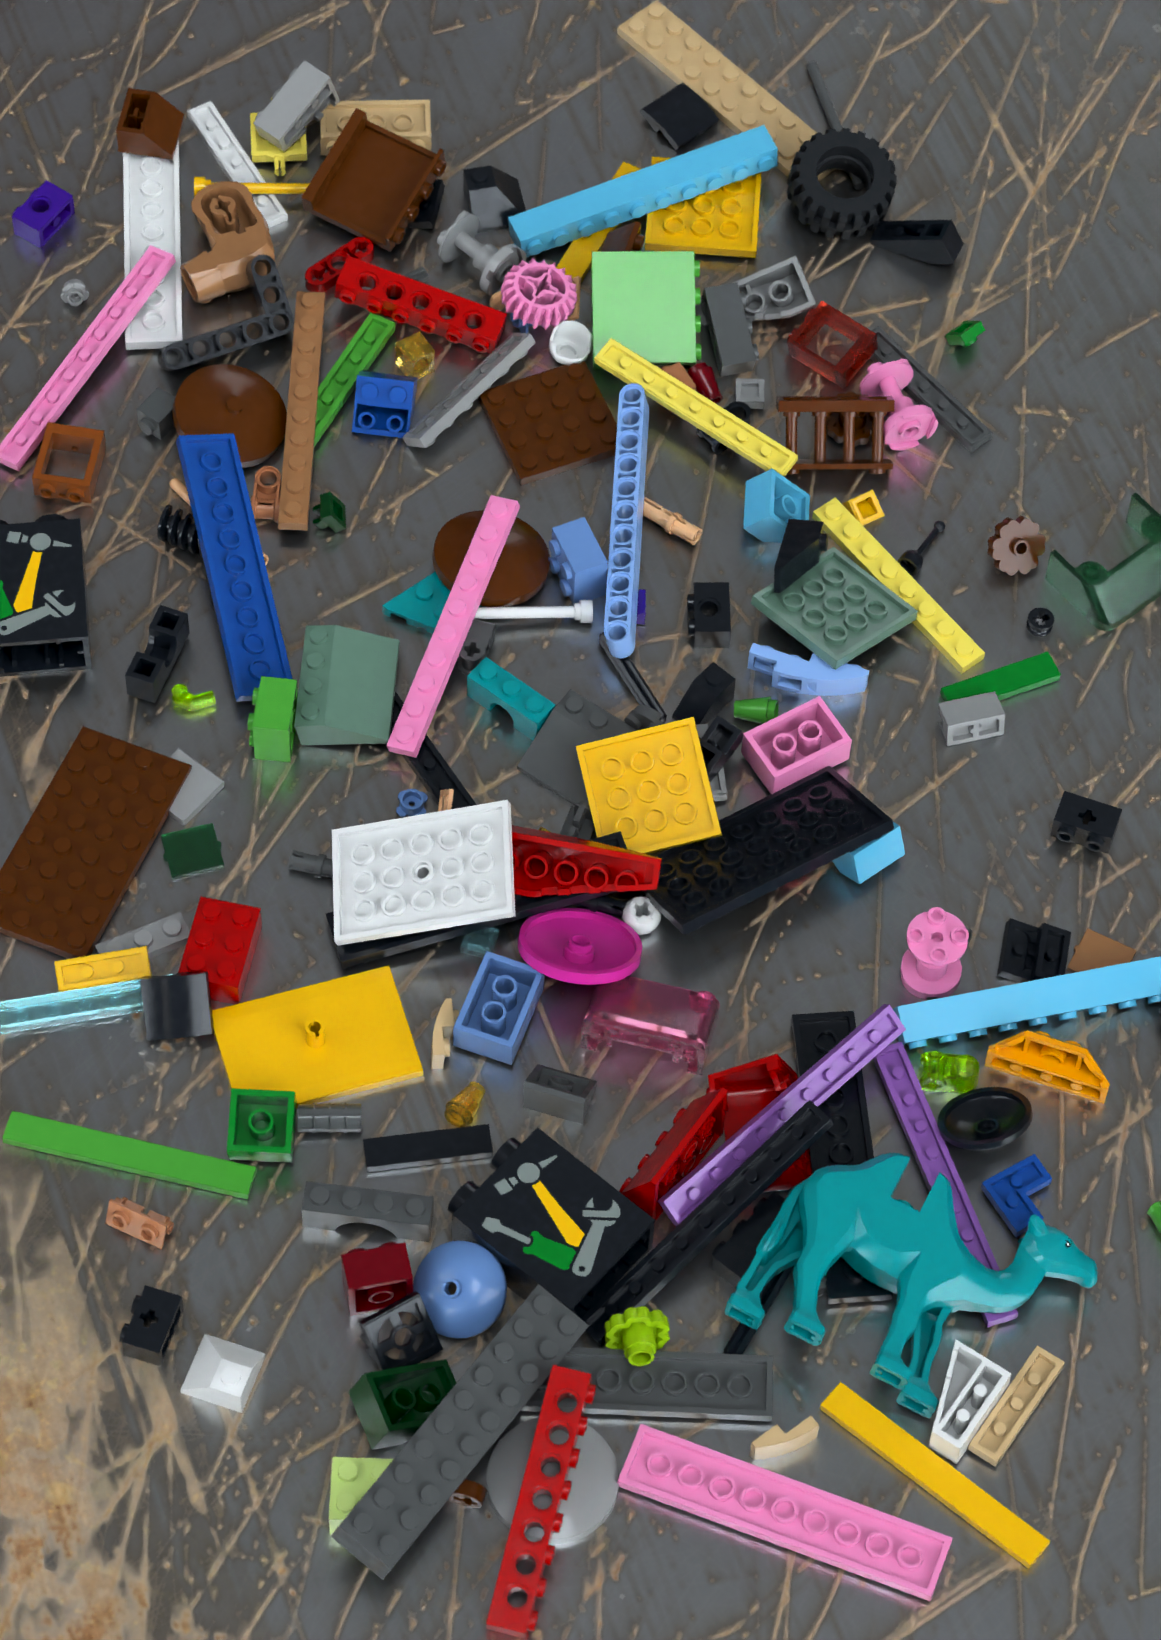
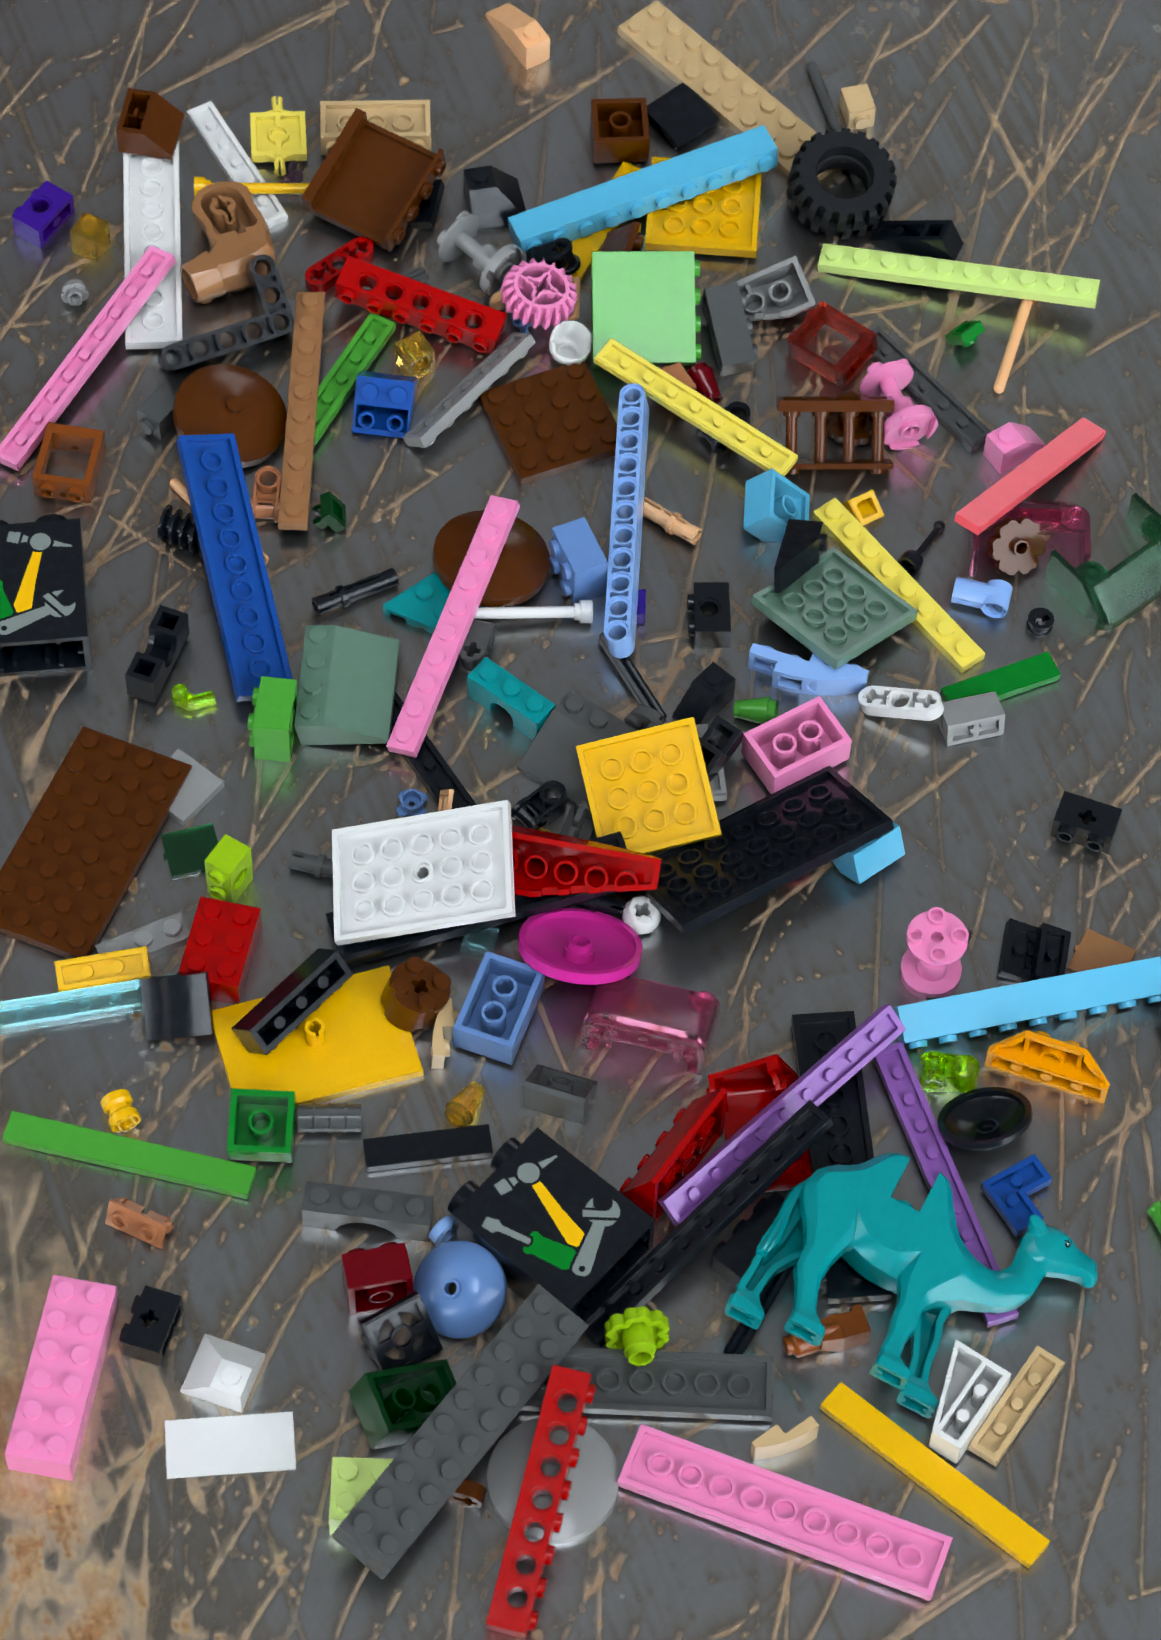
(62, 1378): none -> bright pink brick
(90, 236): none -> clear yellow brick
(120, 1111): none -> yellow wheel
(228, 869): none -> lime brick
(230, 1445): none -> white sticker
(292, 175): none -> clear purple hand
(292, 1001): none -> black brick
(296, 106): light grey wedge -> none
(344, 595): none -> black pin
(415, 995): none -> reddish brown brick
(442, 1231): none -> light blue tile
(521, 35): none -> light nougat slope
(539, 812): none -> black piece
(553, 253): none -> black piece
(619, 130): none -> reddish brown brick
(750, 392): light grey plate -> none
(841, 1333): none -> dark orange piece
(857, 106): none -> tan brick
(913, 709): none -> white beam
(959, 275): none -> yellowish green plate
(990, 597): none -> light blue piece
(1010, 446): none -> bright pink slope
(1012, 346): none -> light nougat piece
(1029, 476): none -> coral tile
(1050, 516): none -> clear pink windscreen

